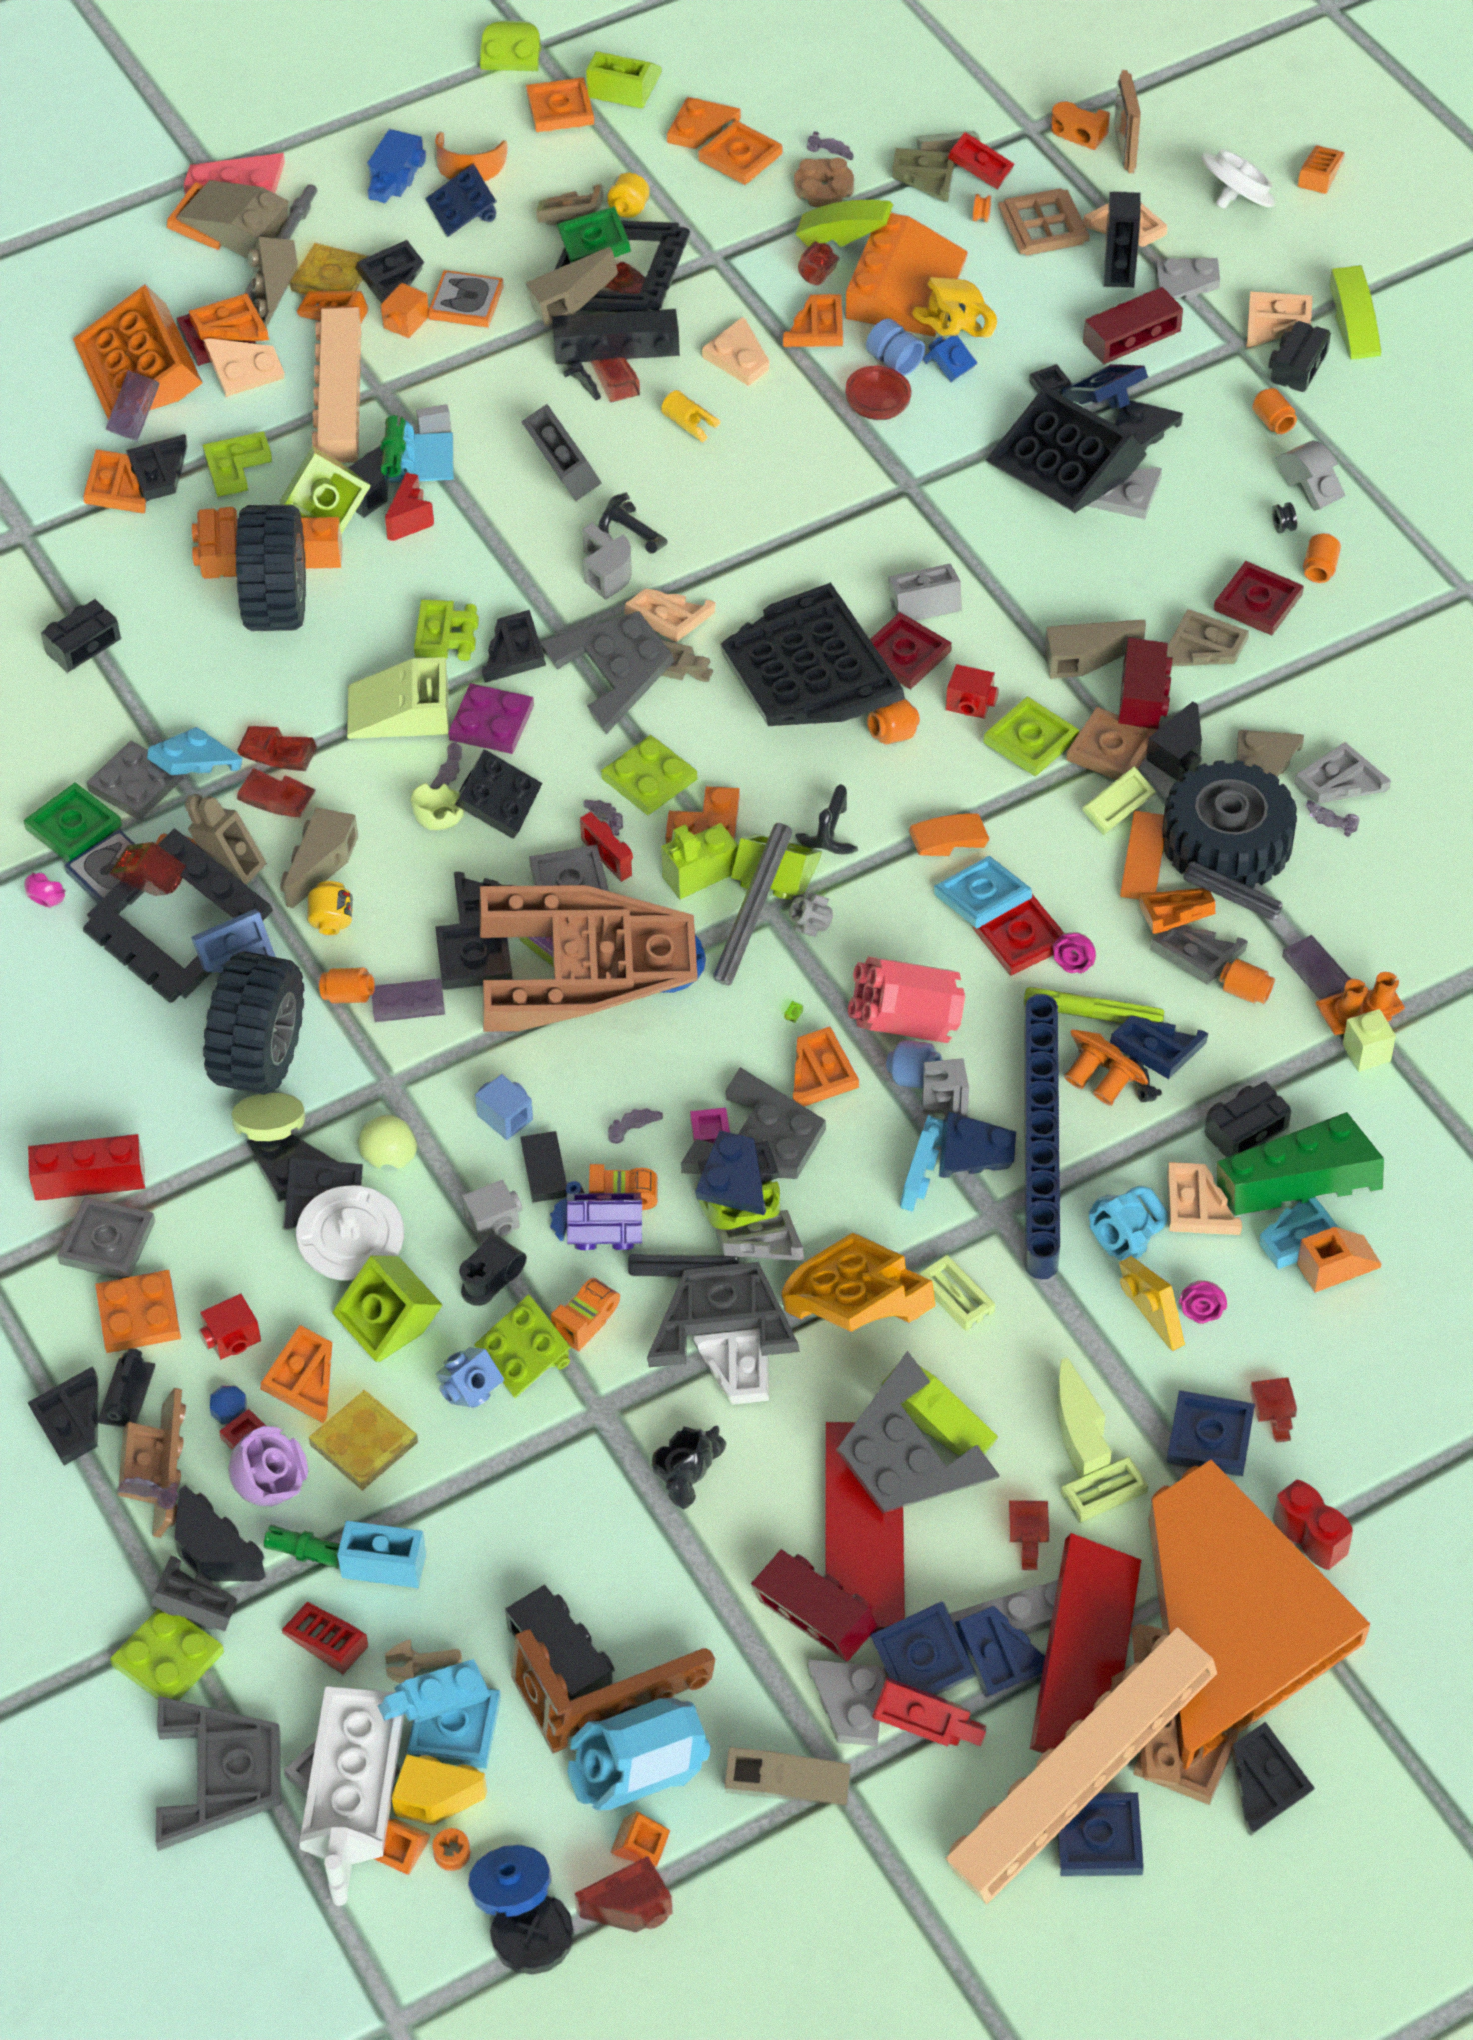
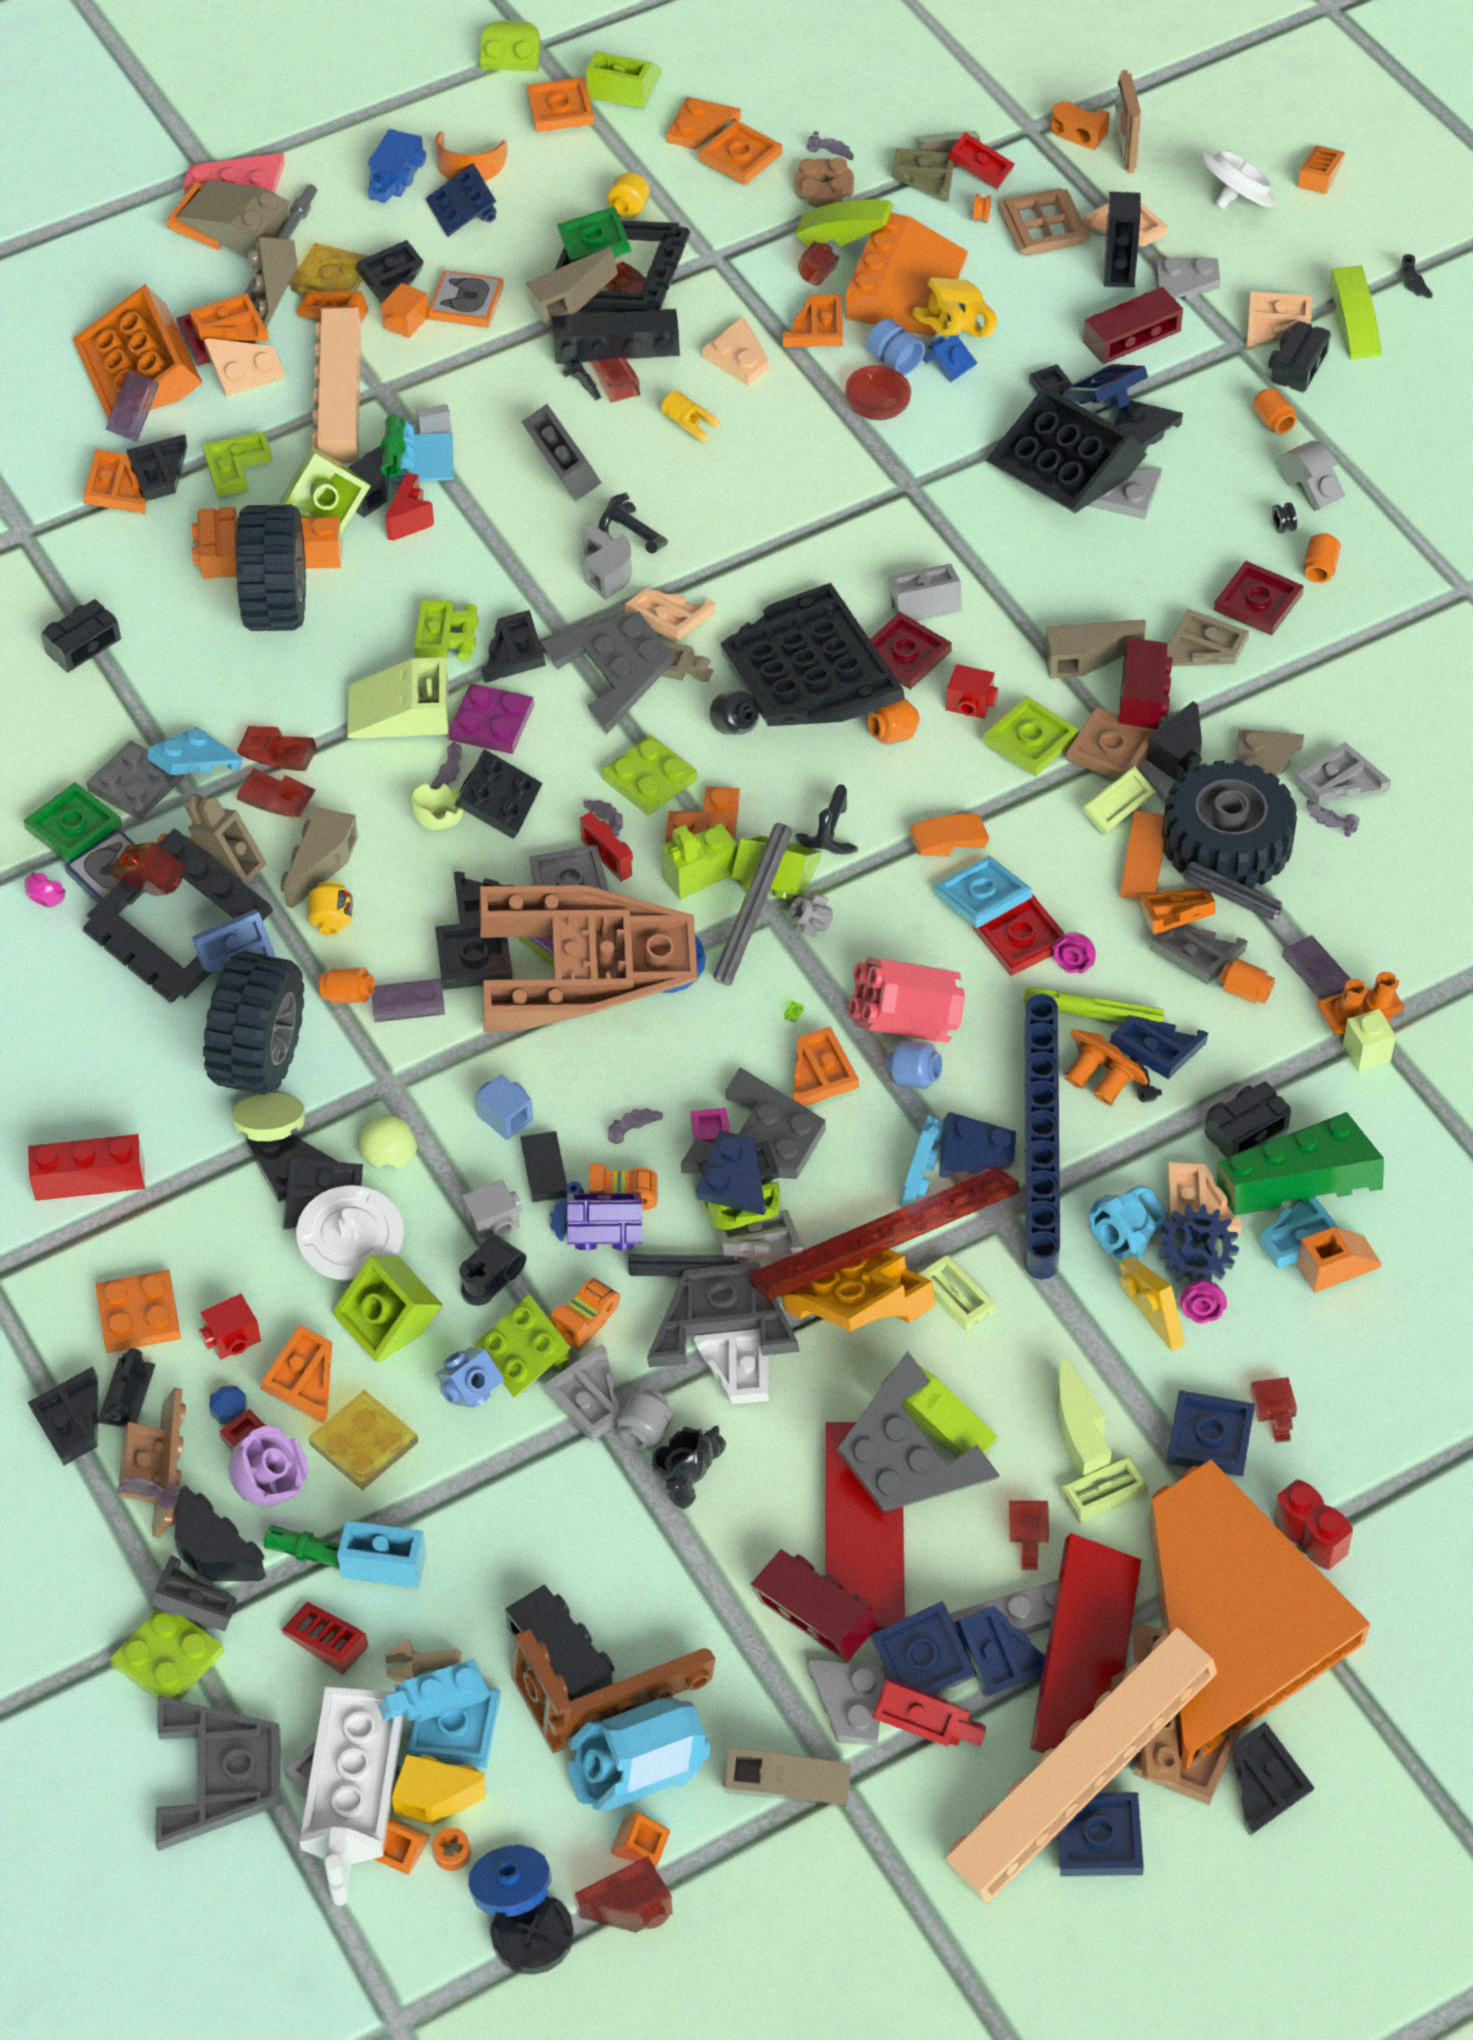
(106, 1238): flat silver plate -> none
(569, 206): dark tan wing -> none
(587, 1393): none -> light grey wing
(644, 1419): none -> light grey head
(734, 713): none -> black head
(883, 1233): none -> clear red tile
(945, 1087): light grey hinge -> none
(1189, 1232): none -> dark blue gear
(1412, 279): none -> black piece

